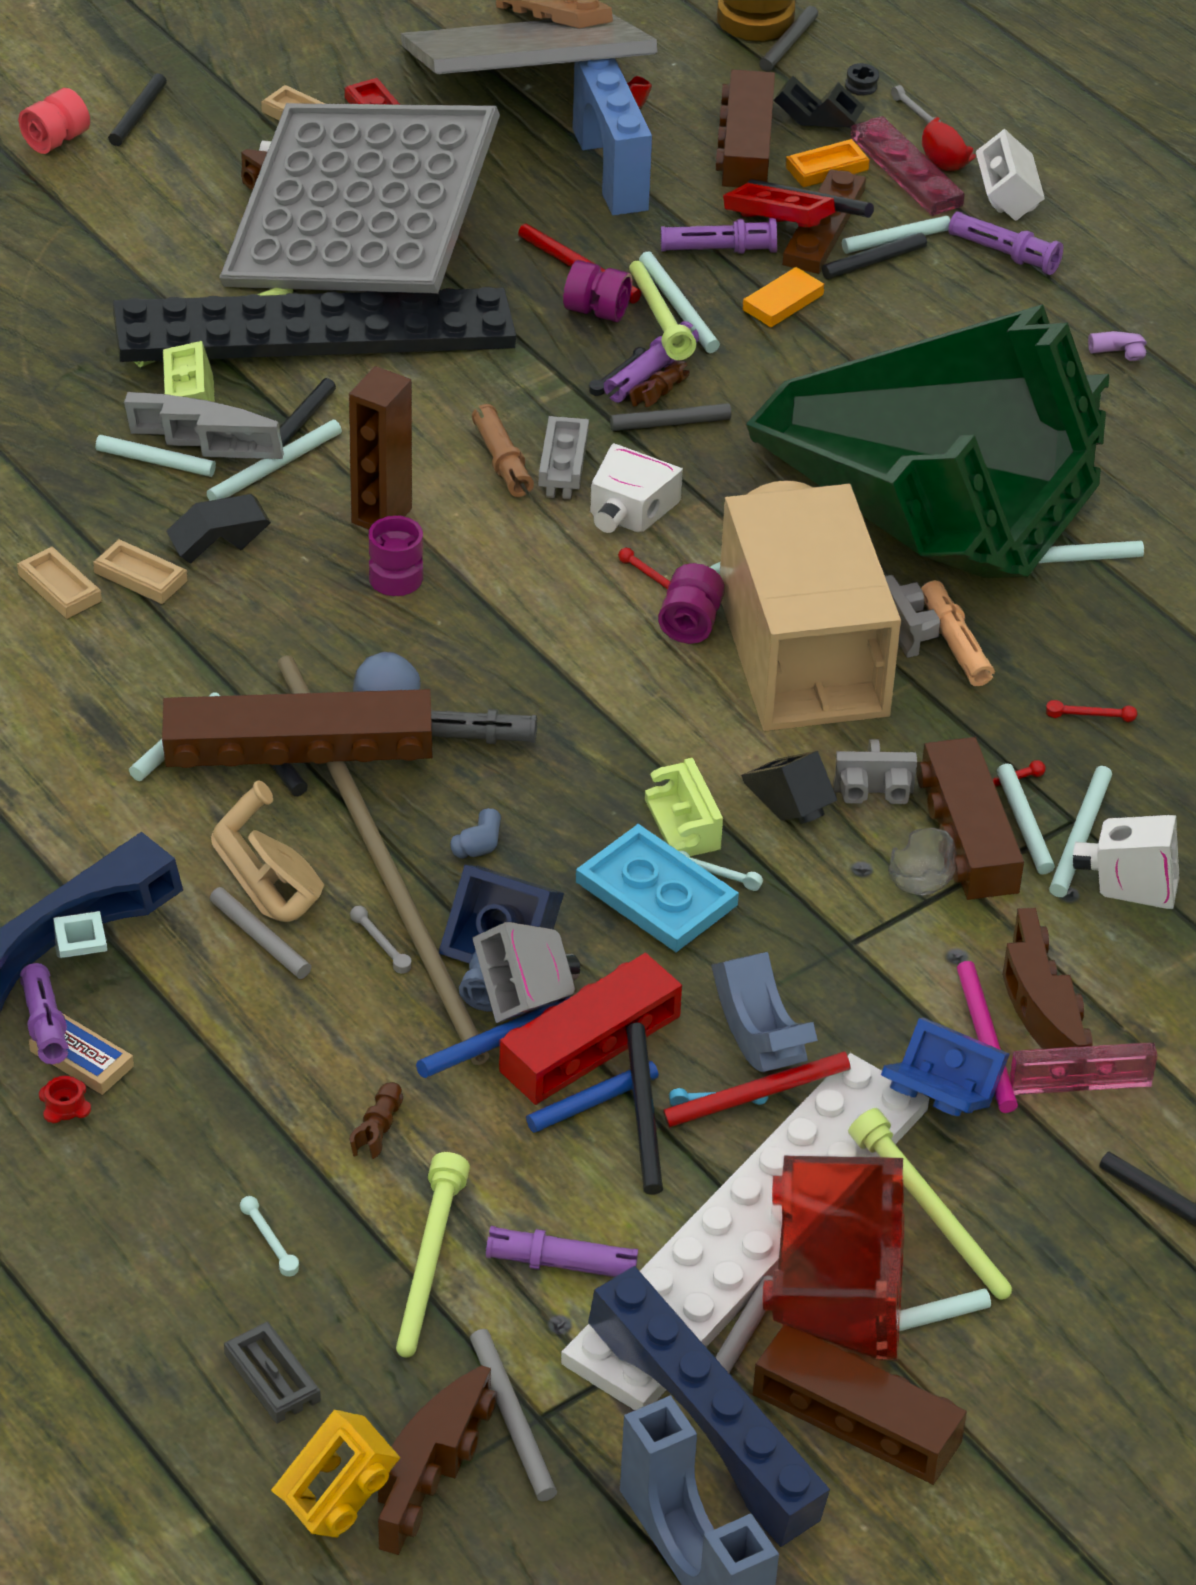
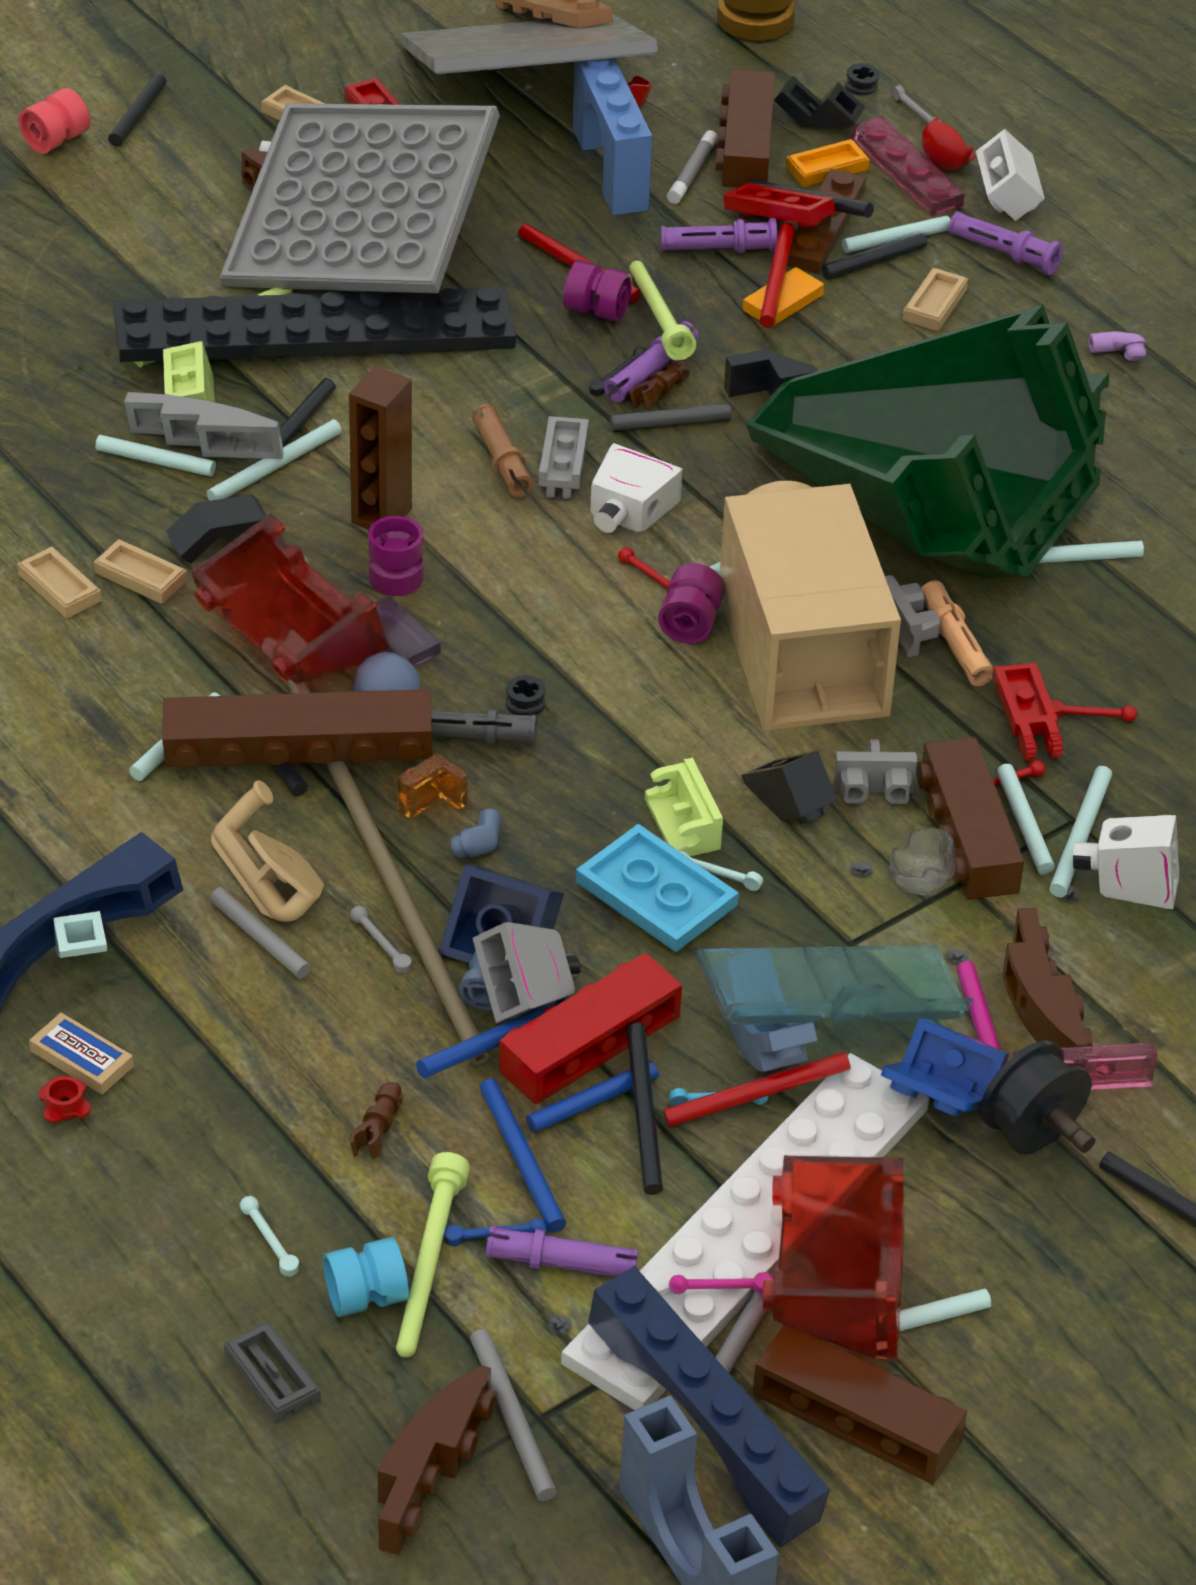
(45, 1022): medium lavender pin -> none
(287, 606): none -> clear red windscreen
(352, 1487): yellow window -> none
(365, 1276): none -> medium azure wheel
(406, 634): none -> clear purple tile
(430, 782): none -> clear orange bracket
(455, 1234): none -> blue hinge
(522, 1155): none -> blue bar
(525, 695): none -> black bush
(679, 301): light aqua bar -> none
(679, 1284): none -> dark pink hinge
(692, 167): none -> bar
(760, 372): none -> black slope
(777, 275): none -> red bar
(788, 38): dark grey bar -> none
(831, 983): none -> clear light blue piece
(873, 1133): yellowish green piece -> none
(935, 299): none -> tan tile
(1028, 708): none -> red hinge
(1038, 1099): none -> black wheel

